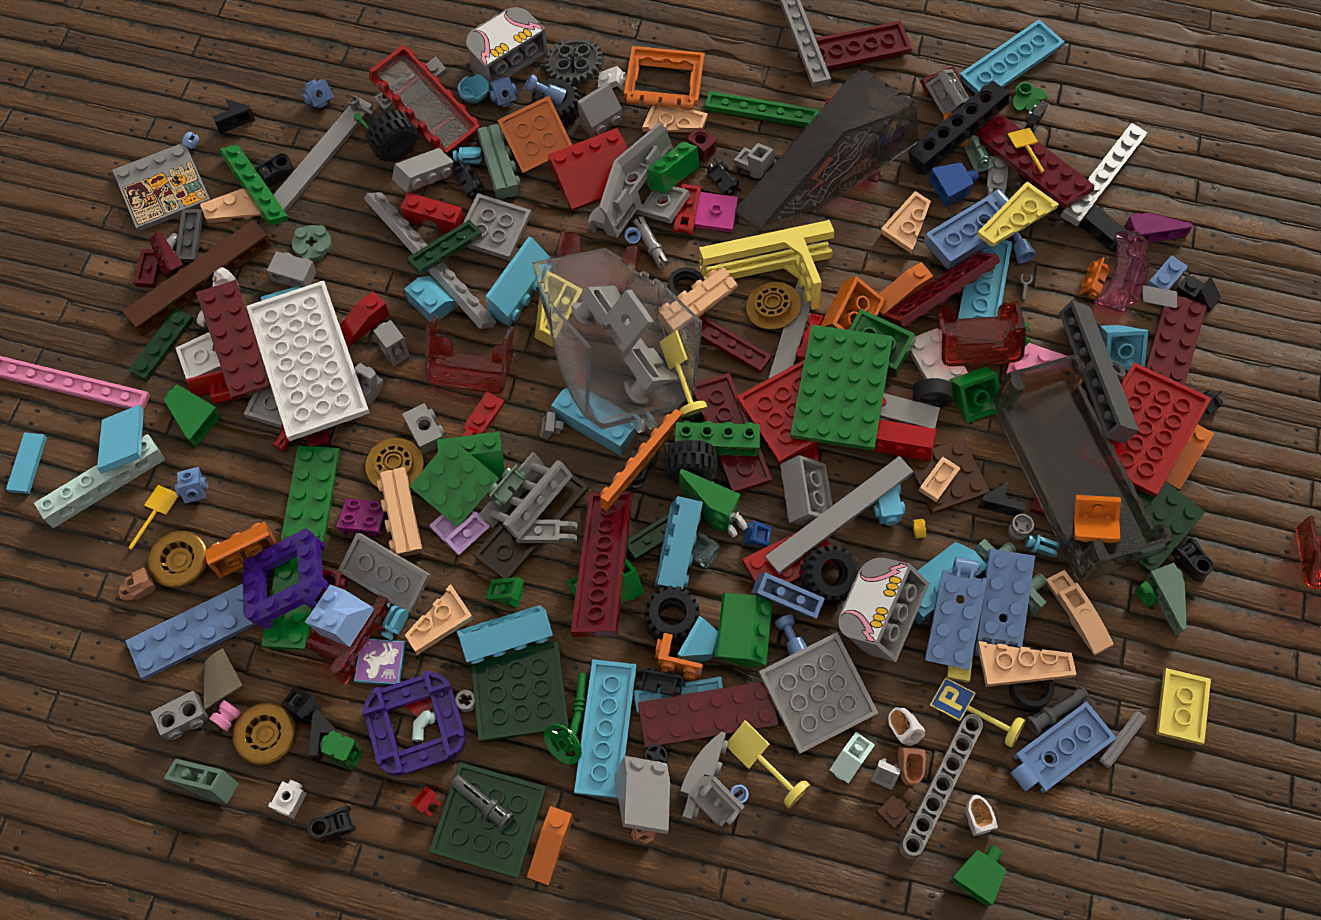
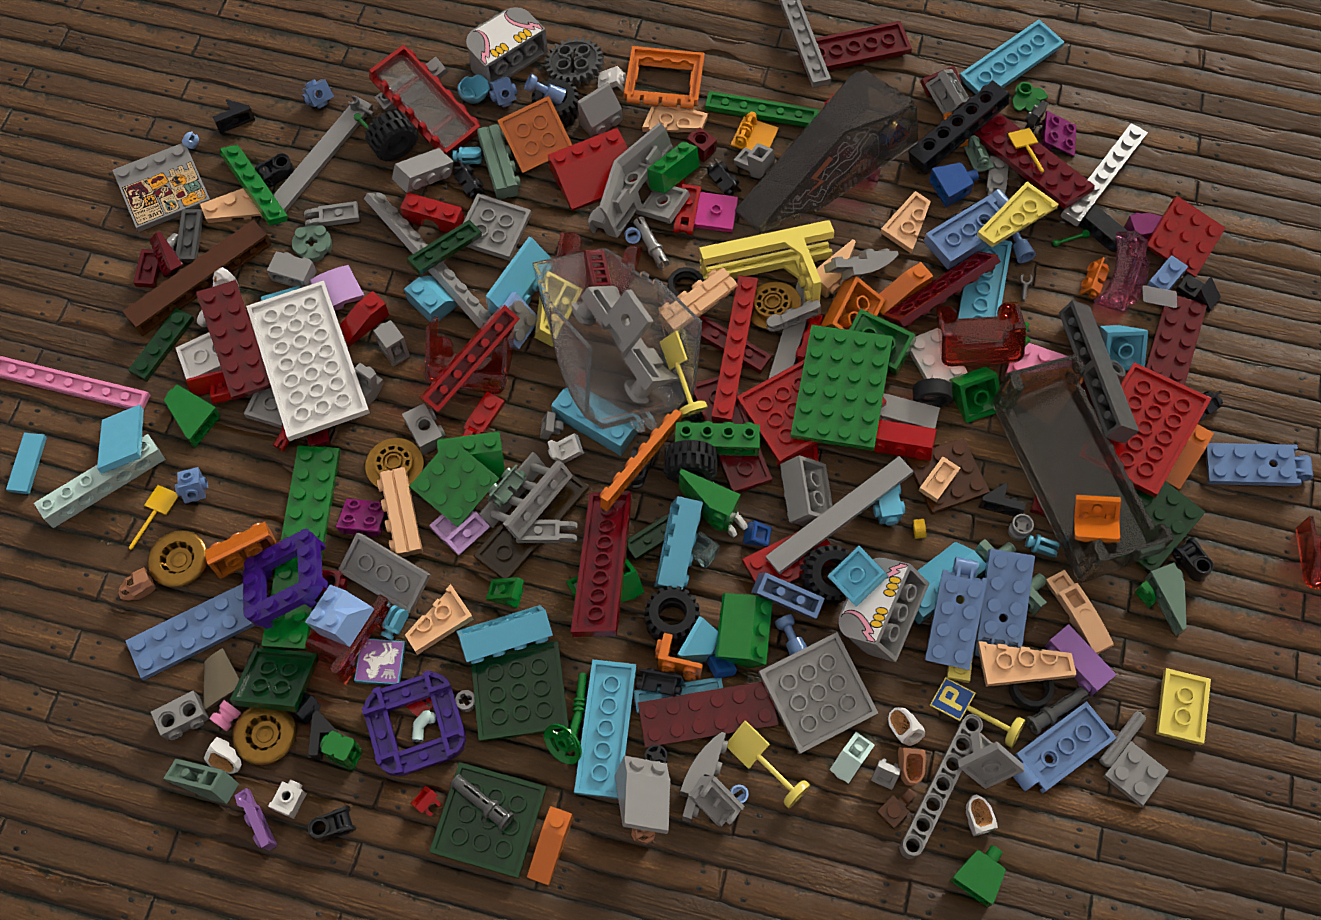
(222, 756): none -> white rock
(255, 818): none -> medium lavender hinge
(275, 679): none -> dark green plate
(333, 214): none -> light grey hinge
(341, 286): none -> lavender slope
(469, 358): none -> red brick
(527, 318): none -> light grey piece
(565, 449): none -> white bracket
(591, 276): none -> dark red slope
(721, 668): none -> blue plate
(734, 349): none -> red plate
(753, 132): none -> light orange hinge
(793, 316): none -> light grey hinge
(832, 281): none -> light nougat slope
(857, 576): none -> medium azure tile
(862, 264): none -> light grey slope
(989, 762): none -> light grey bracket
(1058, 134): none -> magenta hinge
(1085, 234): none -> green hinge
(1089, 667): none -> medium lavender brick
(1135, 774): none -> light grey plate
(1185, 235): none -> red plate
(1250, 464): none -> medium blue hinge

